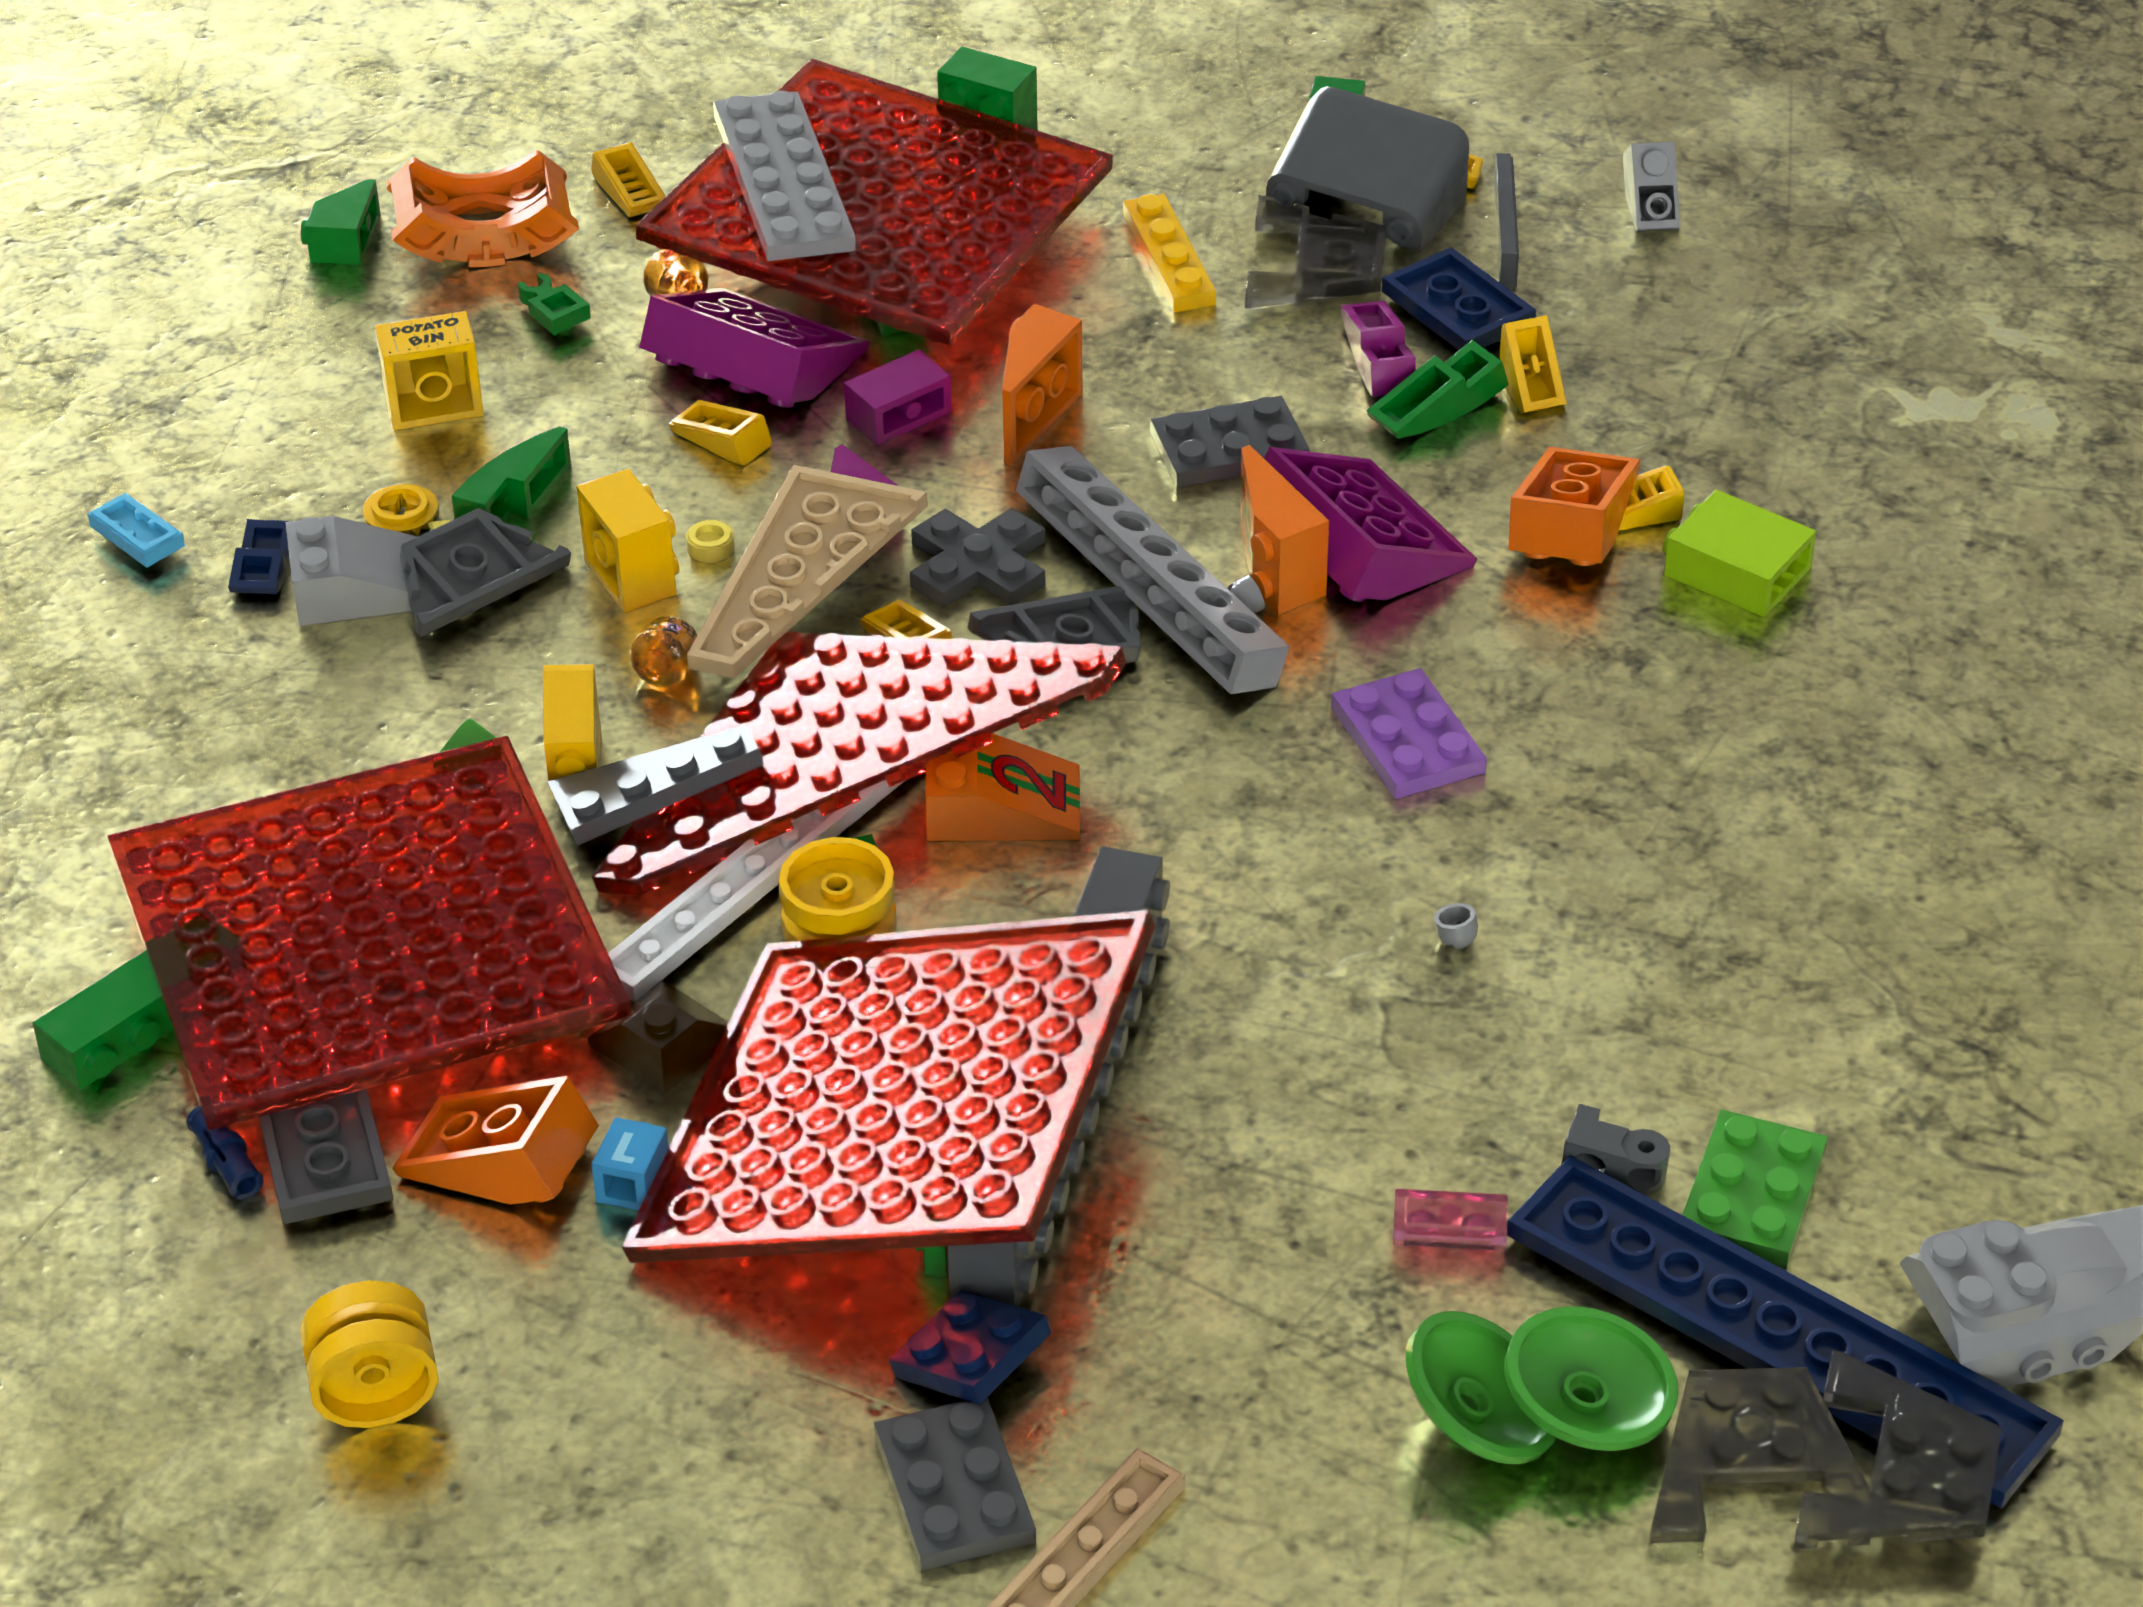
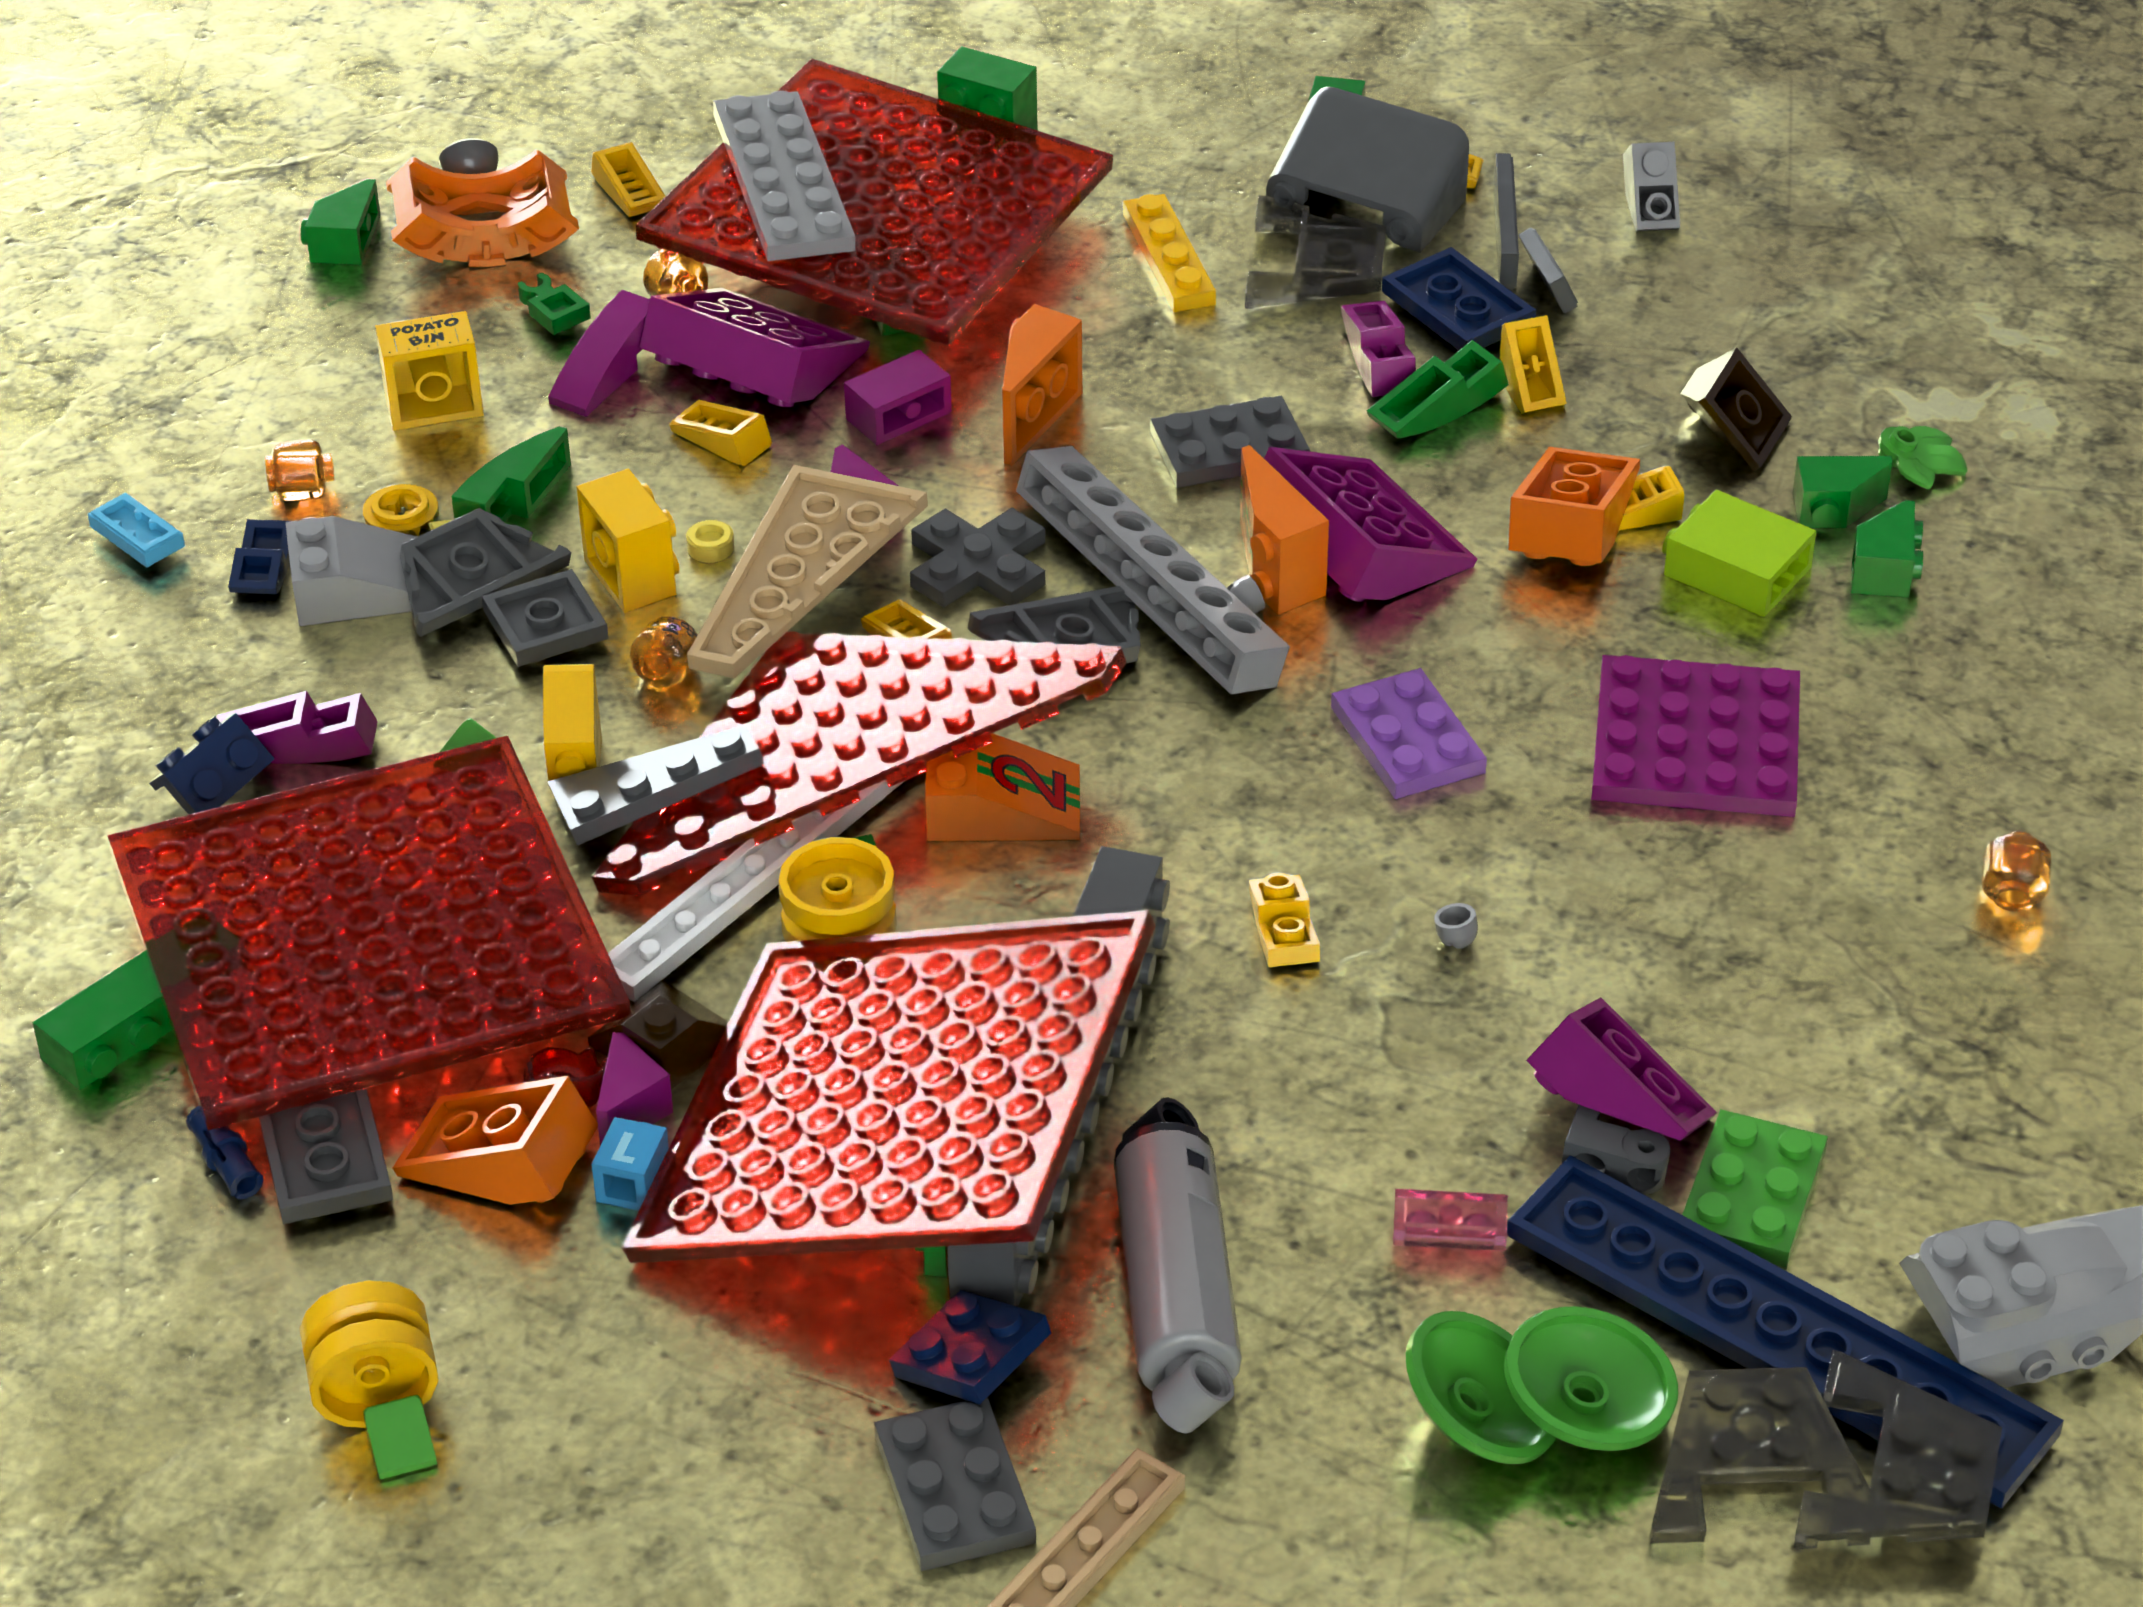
(214, 767): none -> dark blue bracket
(299, 470): none -> clear orange head
(311, 733): none -> magenta slope
(399, 1436): none -> bright green slope
(469, 157): none -> dark grey brick
(545, 617): none -> dark grey plate
(581, 1068): none -> clear red hair
(602, 356): none -> magenta slope
(632, 1086): none -> magenta slope
(1177, 1265): none -> light grey piece
(1284, 920): none -> yellow slope
(1548, 270): none -> tile
(1611, 1069): none -> magenta slope
(1697, 736): none -> magenta plate
(1737, 406): none -> dark brown slope
(1839, 488): none -> green slope
(1886, 553): none -> green slope
(1921, 453): none -> bright green plate
(2016, 871): none -> clear orange head

